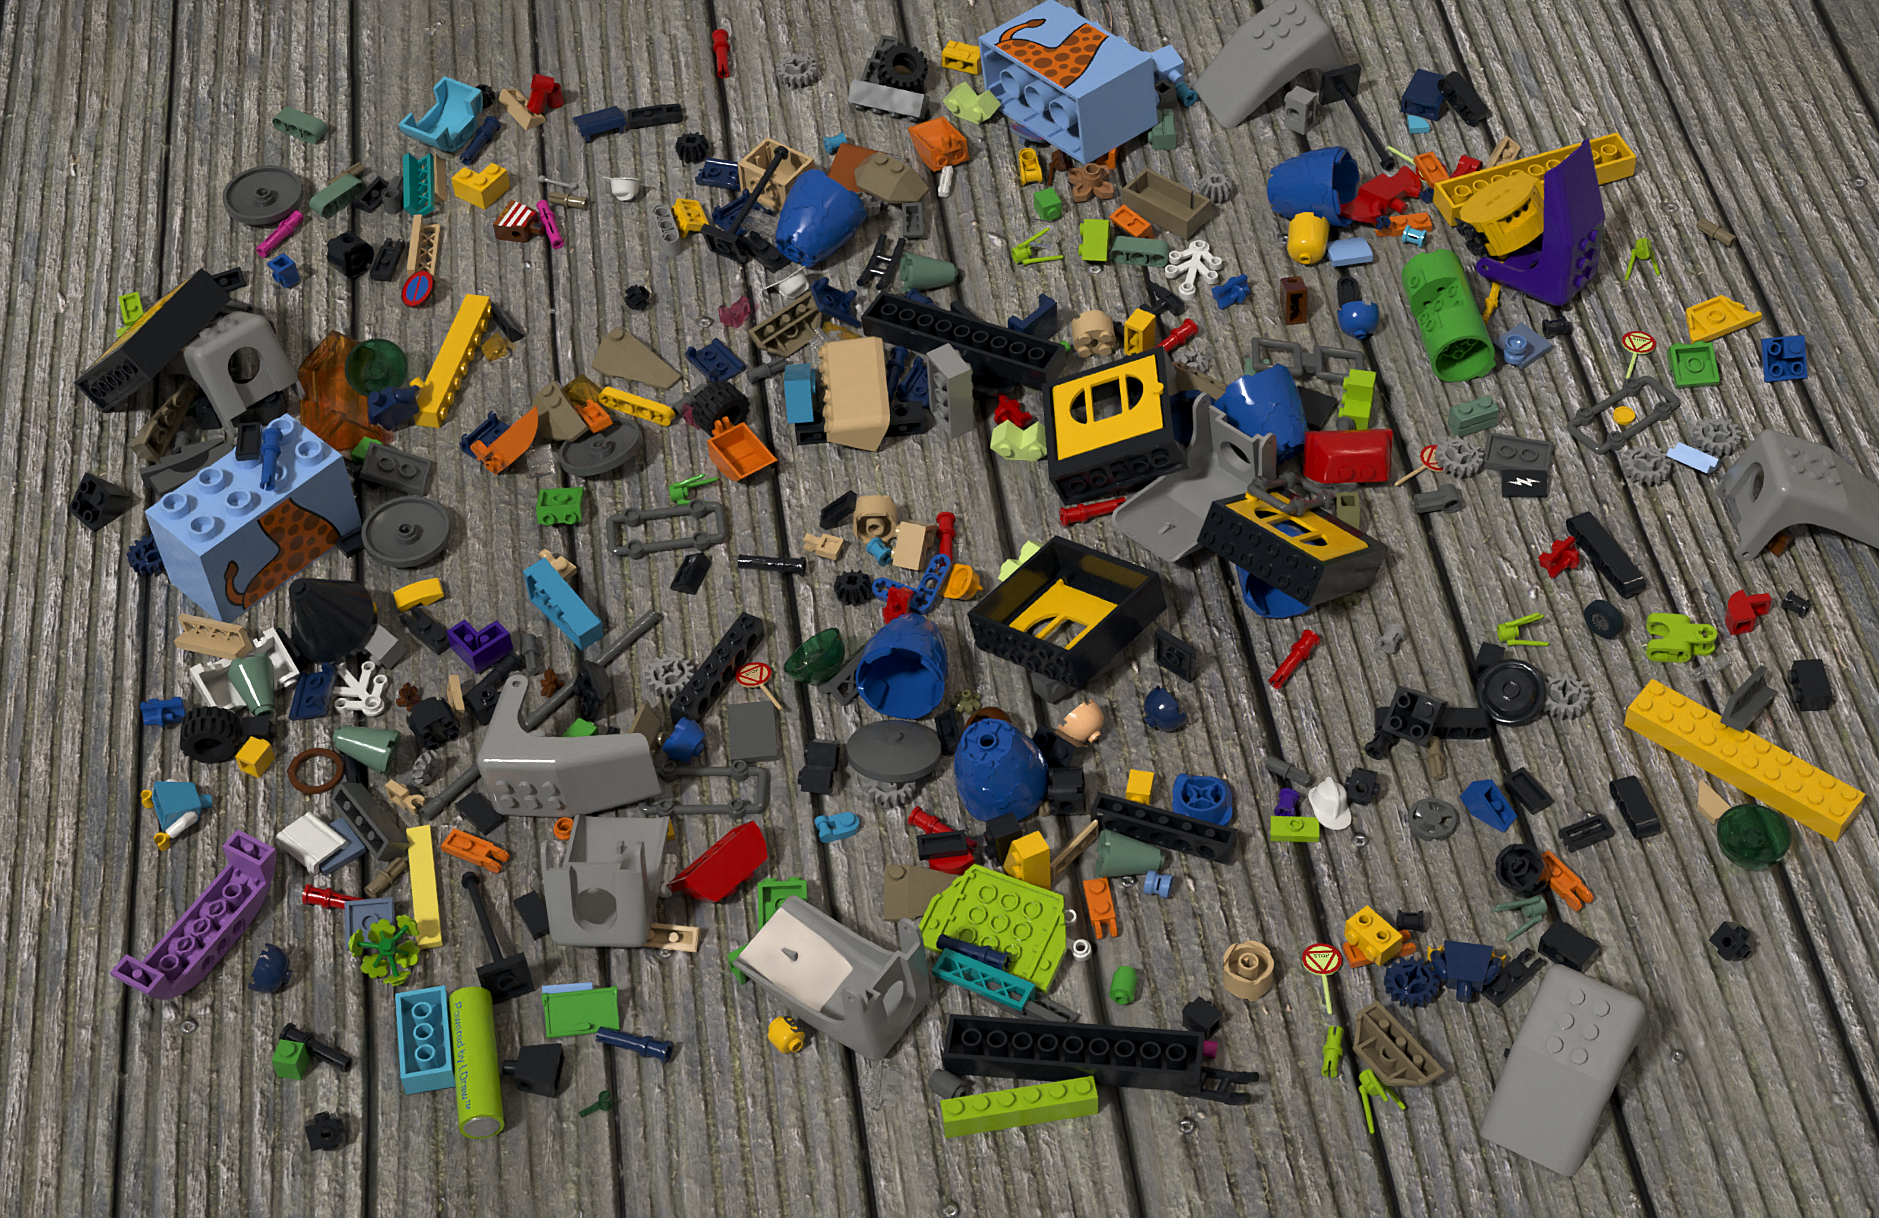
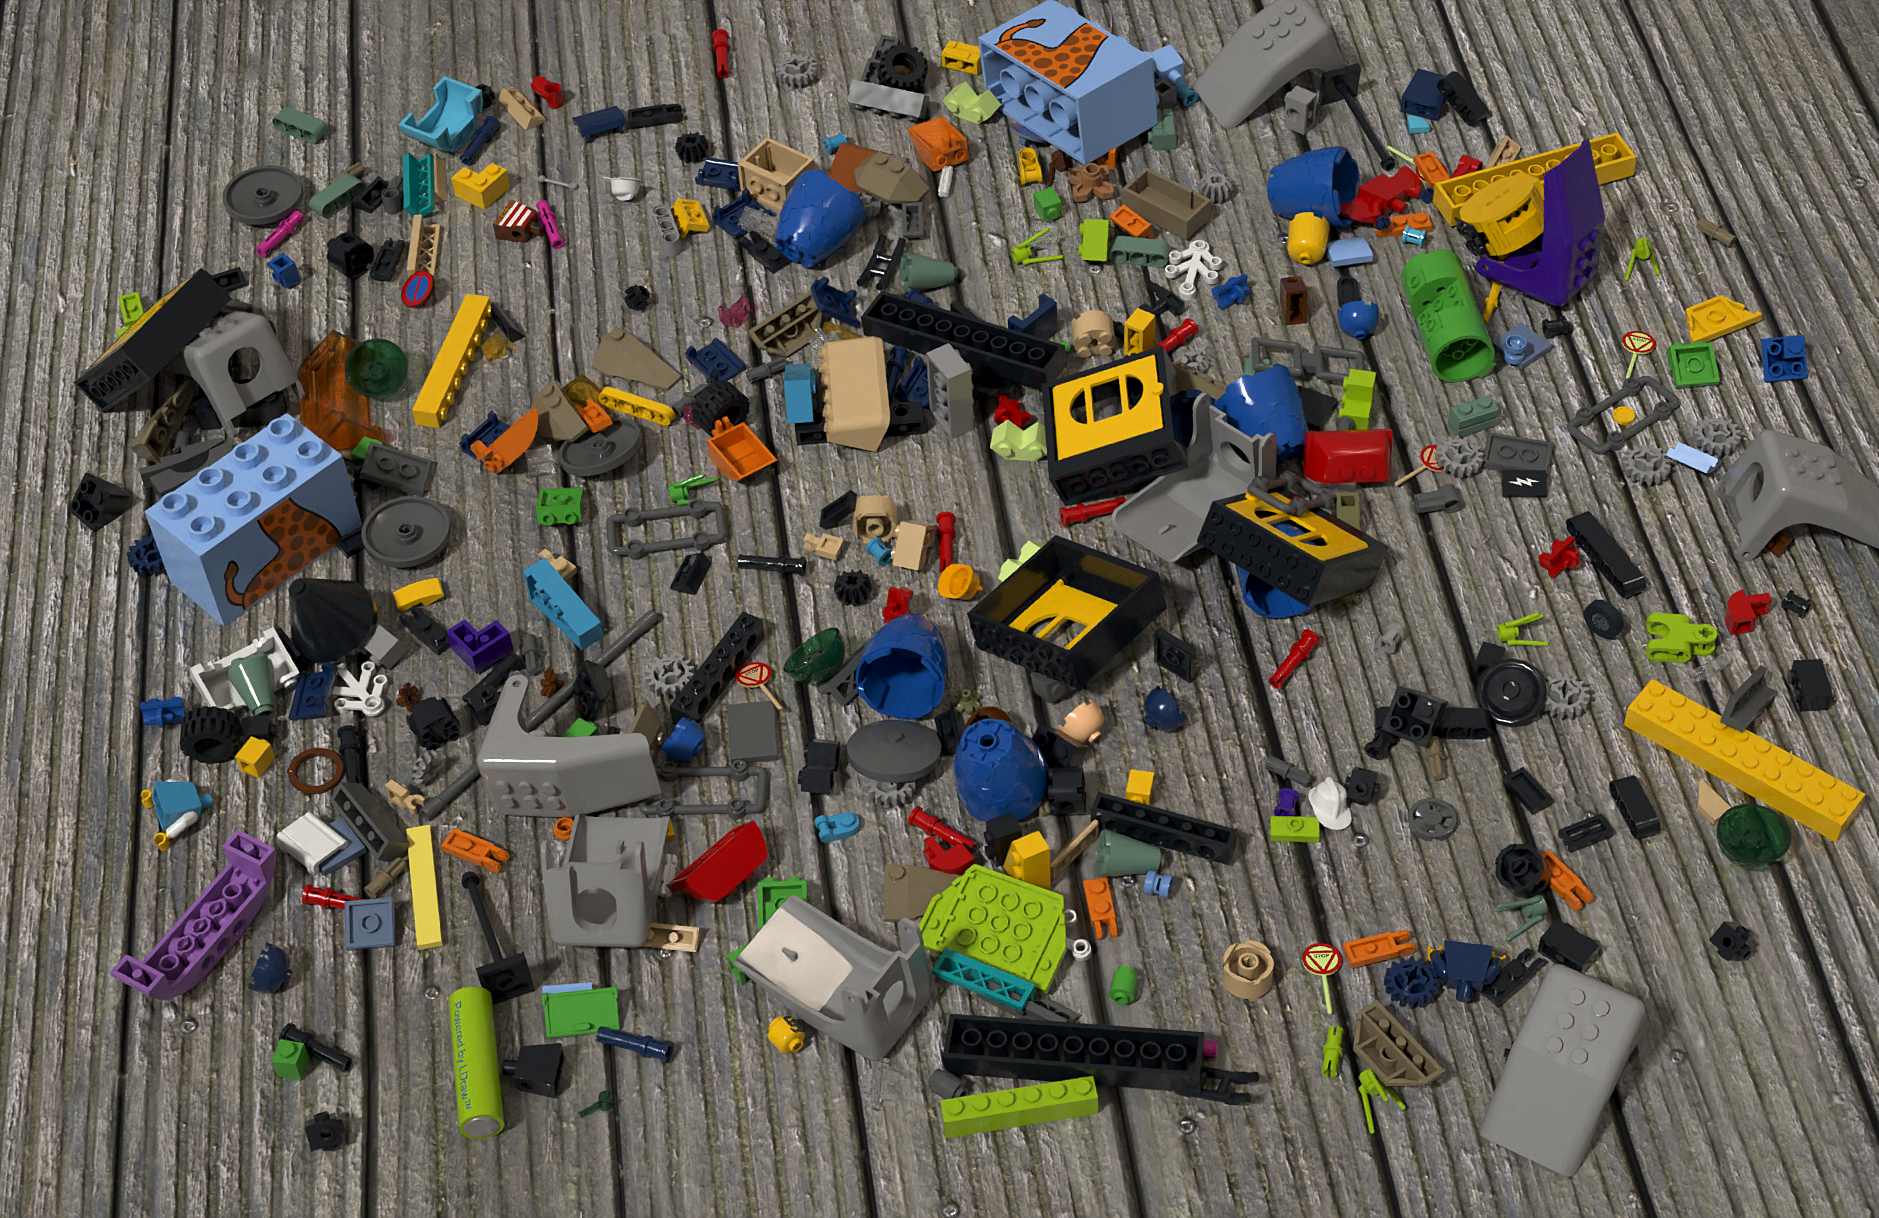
(213, 642): tan fence -> none
(248, 441): black tile -> none
(271, 451): blue pin -> none
(369, 745): sand green cone -> none
(385, 942): lime plant -> none
(394, 404): dark blue torso -> none
(424, 1040): medium azure brick -> none
(455, 697): tan tile -> none
(479, 813): black tile -> none
(533, 914): black tile -> none
(540, 89): red piece -> none
(568, 200): dark tan axle -> none
(727, 243): black tile -> none
(792, 285): white piece -> none
(918, 595): blue beam -> none
(941, 845): black tile -> none
(982, 954): dark blue pin -> none
(1202, 796): blue piece -> none
(1202, 1017): black brick -> none
(1373, 936): yellow brick -> none
(1410, 920): black bush -> none
(1488, 804): blue slope -> none

